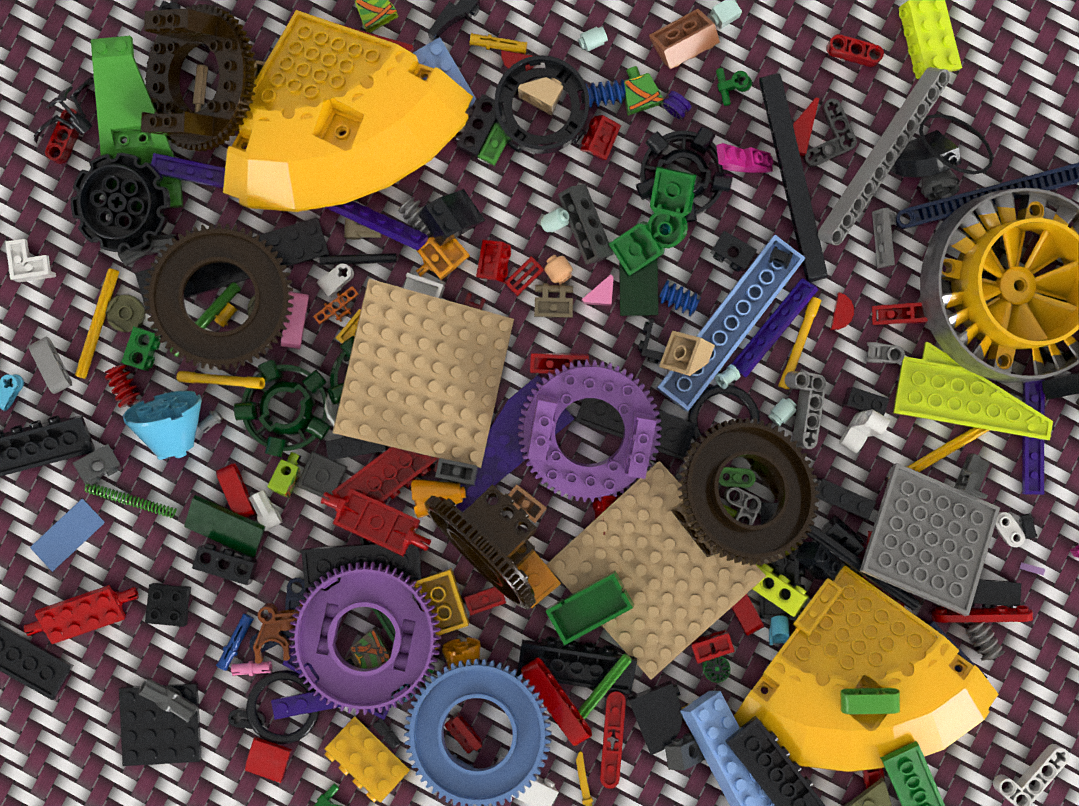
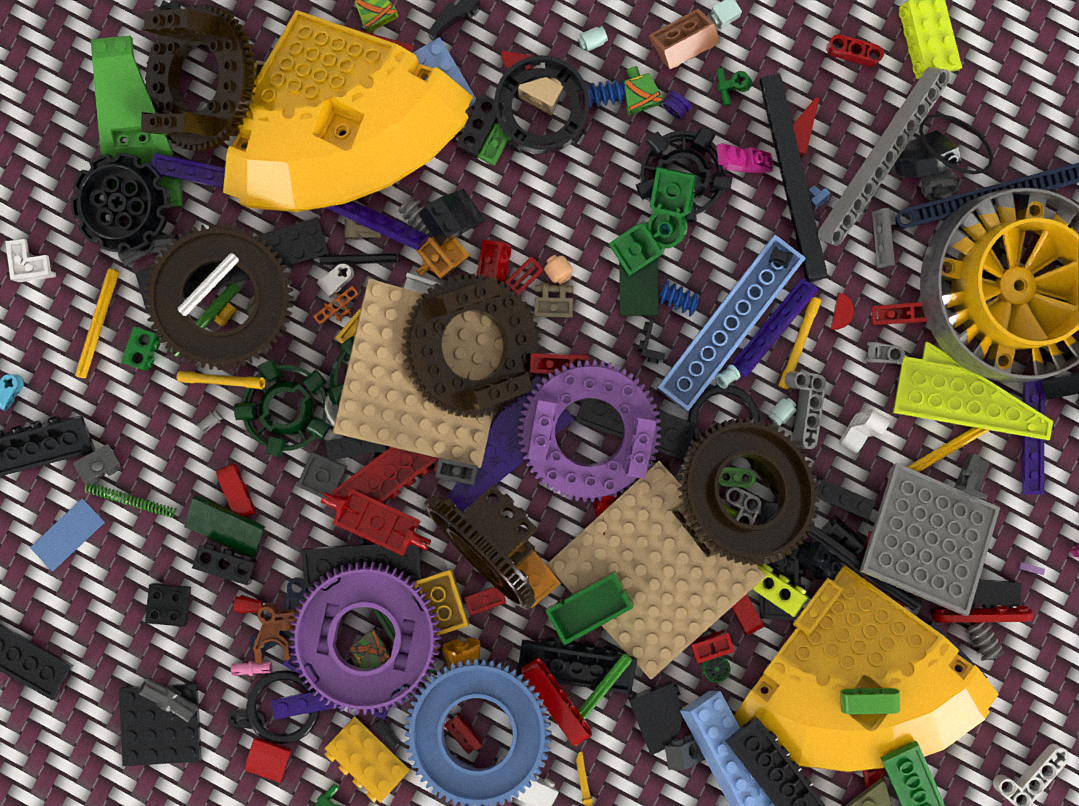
(50, 365): light grey beam -> none
(56, 142): red beam -> none
(78, 121): black plant -> none
(81, 614): red plate -> none
(121, 386): red piece -> none
(125, 312): olive tile -> none
(166, 423): medium azure cone -> none
(200, 86): tan axle -> none
(208, 284): none -> white axle
(231, 648): blue pin -> none
(246, 604): none -> red cone
(266, 513): white piece -> none
(282, 483): lime torso -> none
(293, 335): bright pink beam -> none
(424, 489): light orange cone -> none
(425, 345): none -> dark brown piece
(498, 43): yellow pin -> none
(527, 502): medium nougat brick -> none
(555, 220): light aqua brick -> none
(585, 224): dark grey brick -> none
(600, 136): red bracket -> none
(601, 294): bright pink slope -> none
(612, 757): red piece -> none
(686, 353): tan slope -> none
(744, 251): black brick -> none
(778, 630): medium azure piece -> none
(818, 197): none -> medium blue tile
(837, 142): dark grey beam -> none
(863, 401): black brick -> none
(1009, 530): white plate -> none
(1028, 525): black pin -> none

